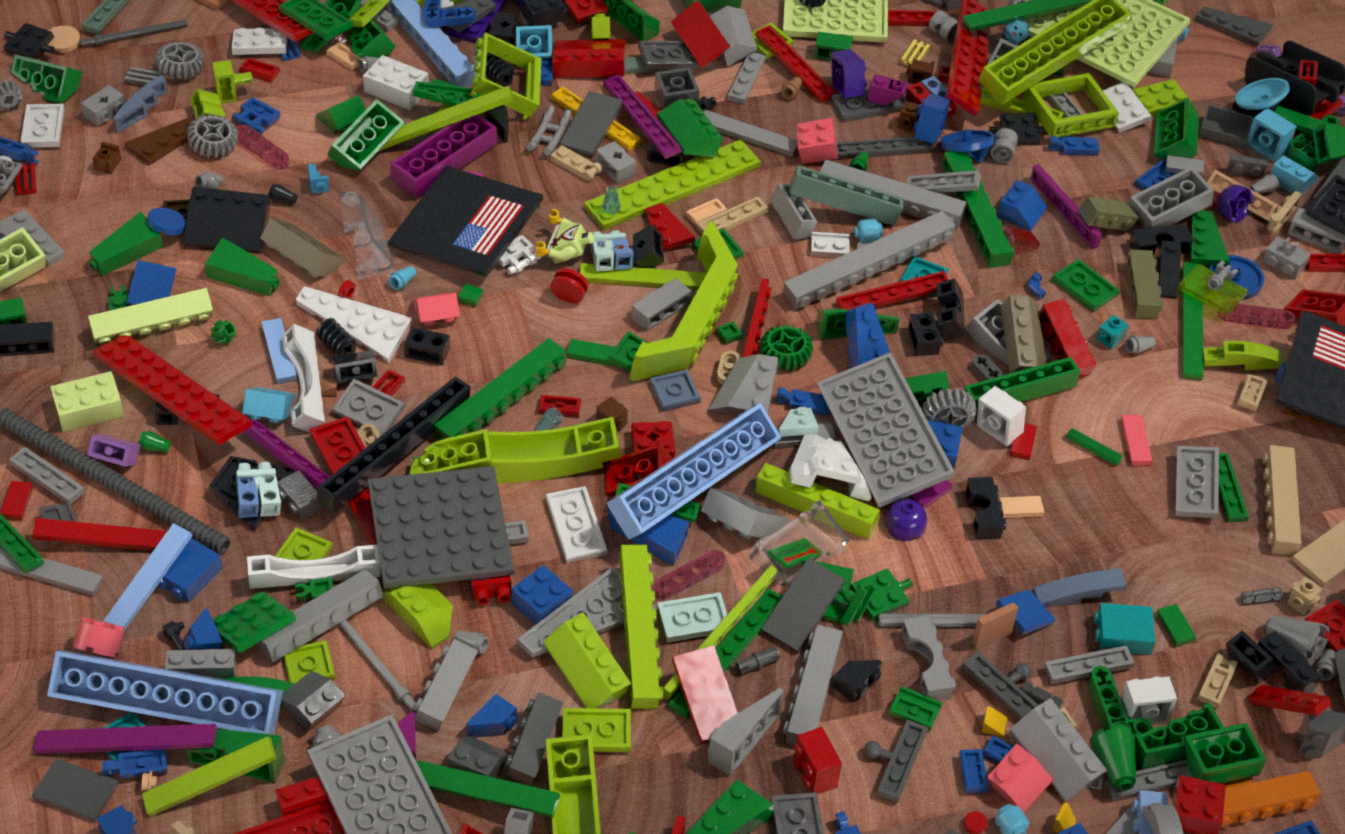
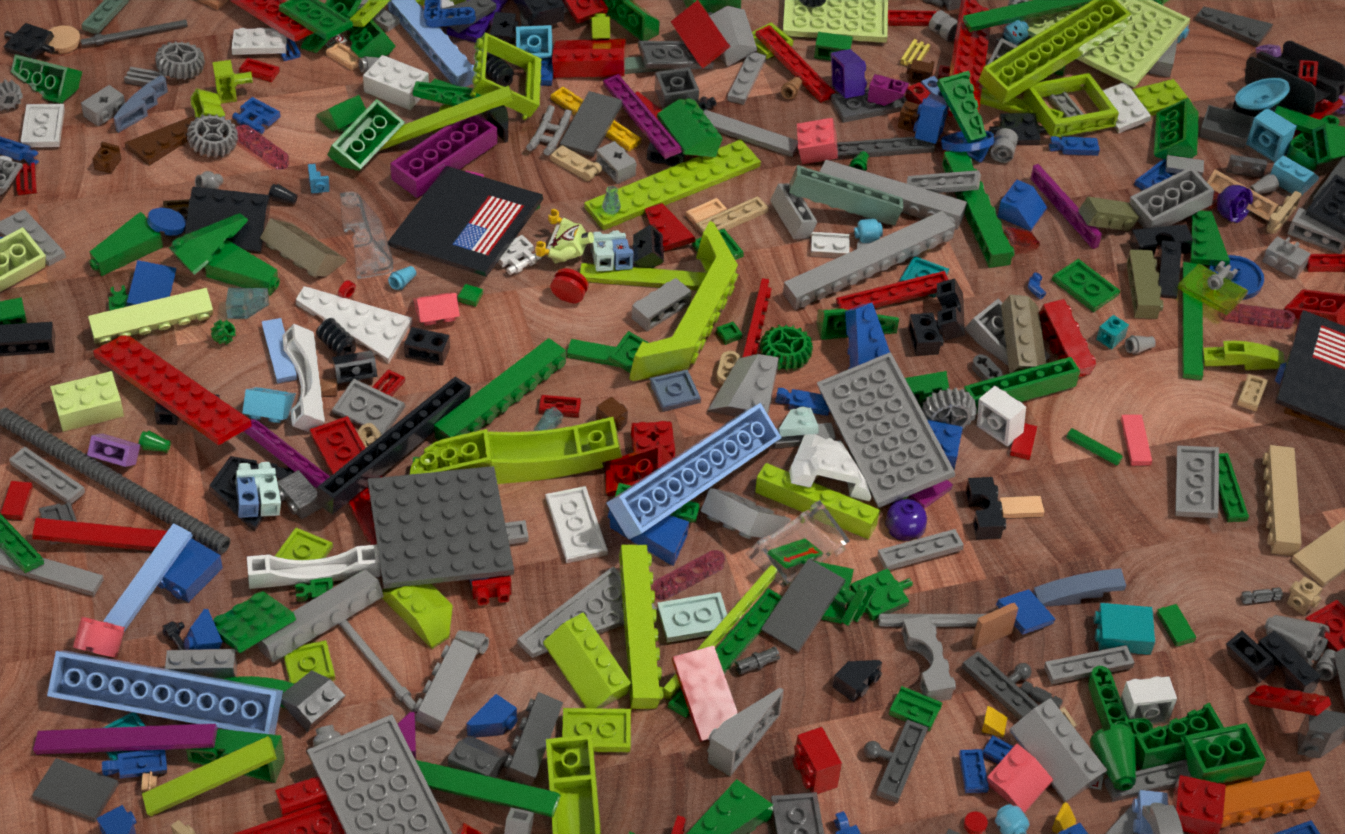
(197, 247): none -> green wedge
(245, 302): none -> clear light blue slope
(540, 594): blue brick -> none
(814, 682): light grey brick -> none
(920, 549): none -> light grey plate
(961, 101): none -> green wing
(1217, 681): tan plate -> none

